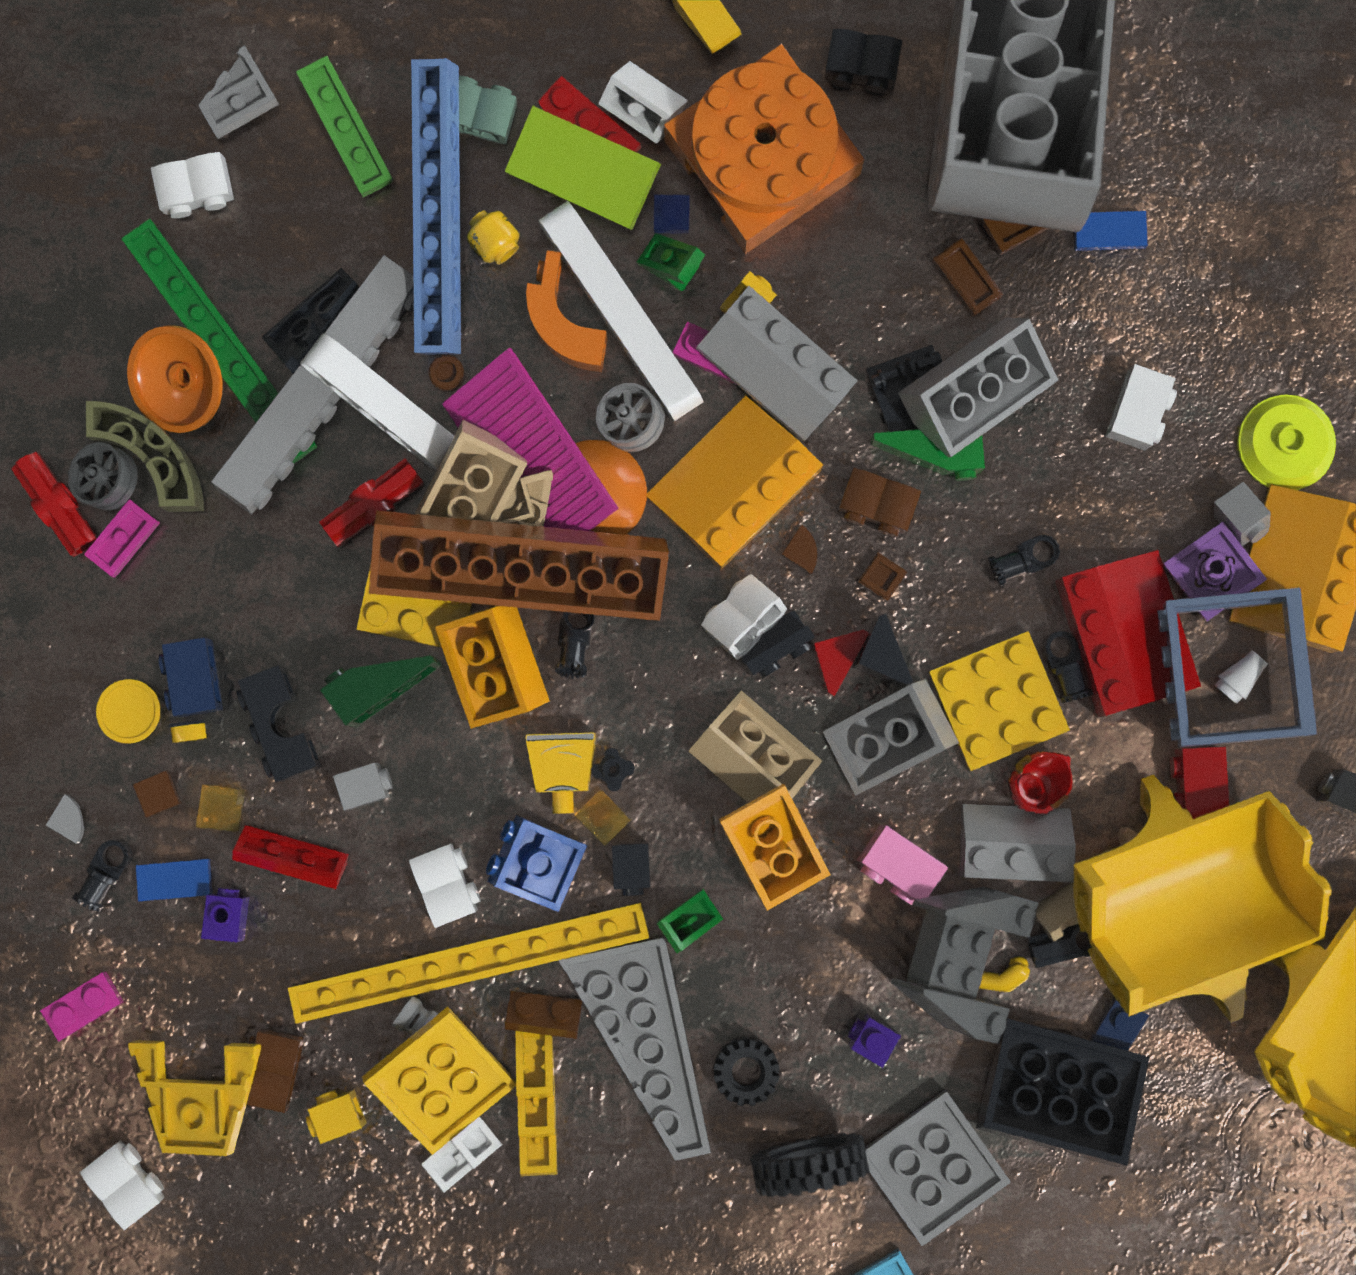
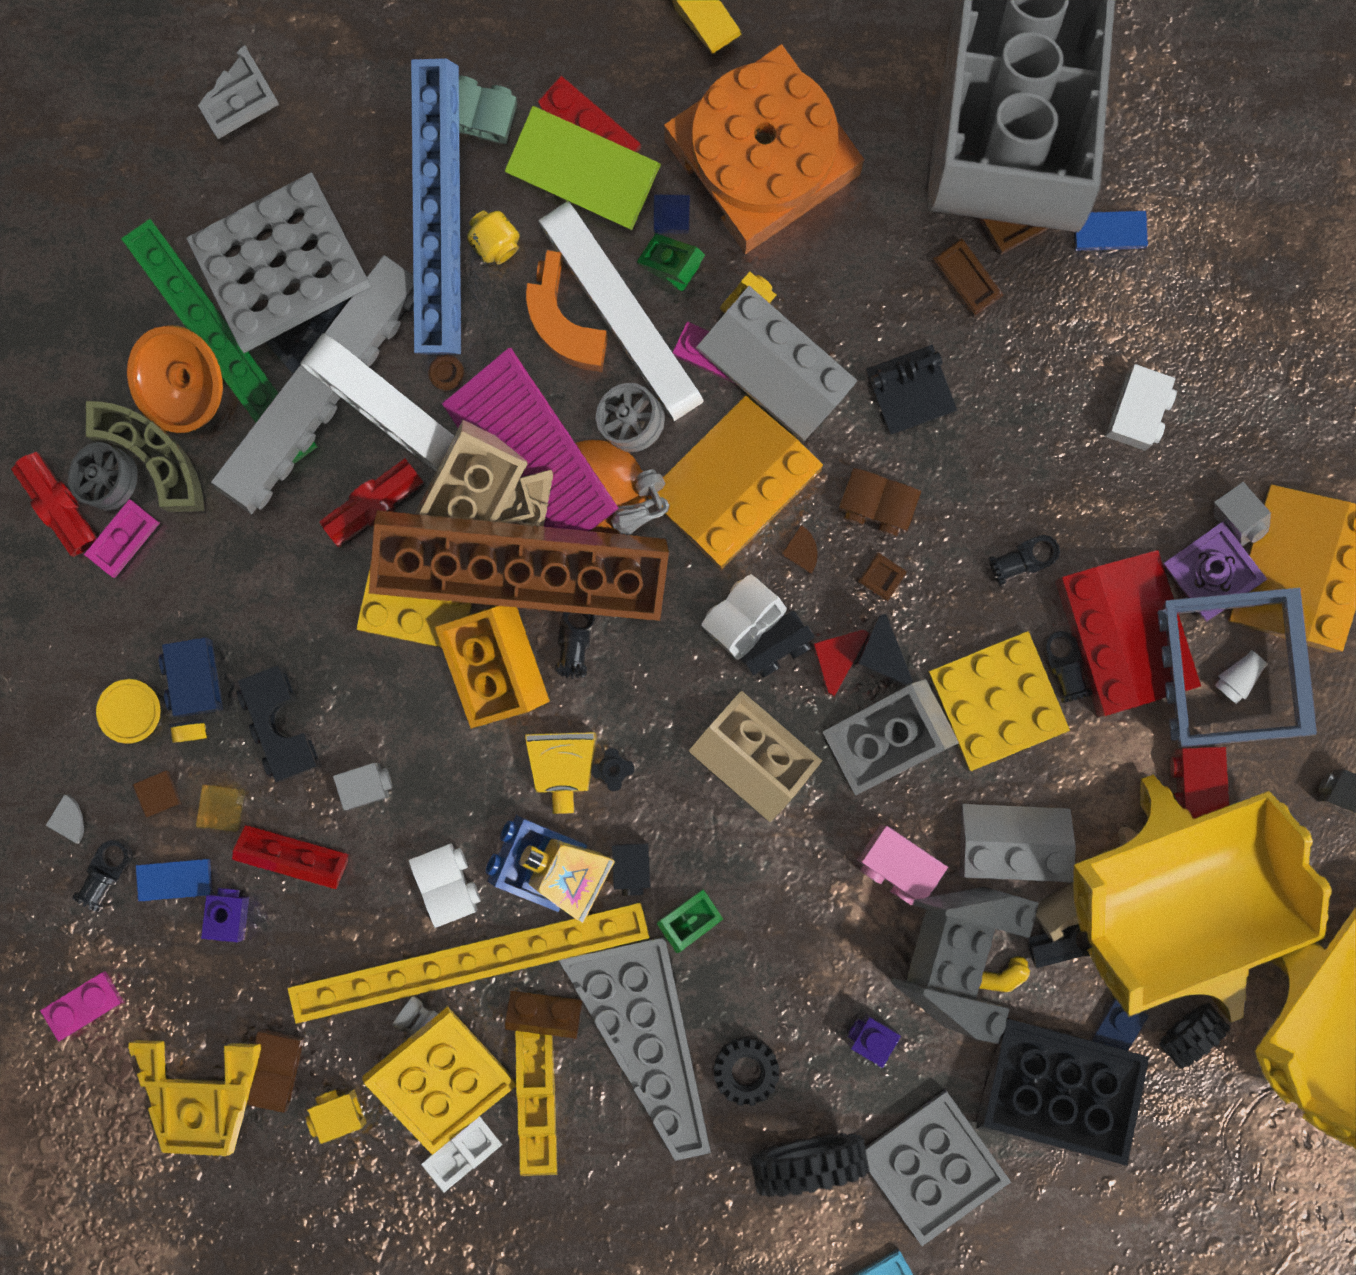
(123, 1184): white brick -> none
(192, 184): white brick -> none
(269, 283): none -> light grey piece
(345, 126): bright green plate -> none
(368, 689): dark green slope -> none
(567, 875): none -> yellow torso
(603, 817): clear yellow panel -> none
(631, 517): none -> light grey piece
(641, 101): white brick -> none
(774, 847): light orange slope -> none
(863, 60): black brick -> none
(919, 449): green slope -> none
(979, 385): light grey slope -> none
(1041, 782): red hair -> none
(1194, 1035): none -> black tyre
(1286, 442): neon yellow piece -> none

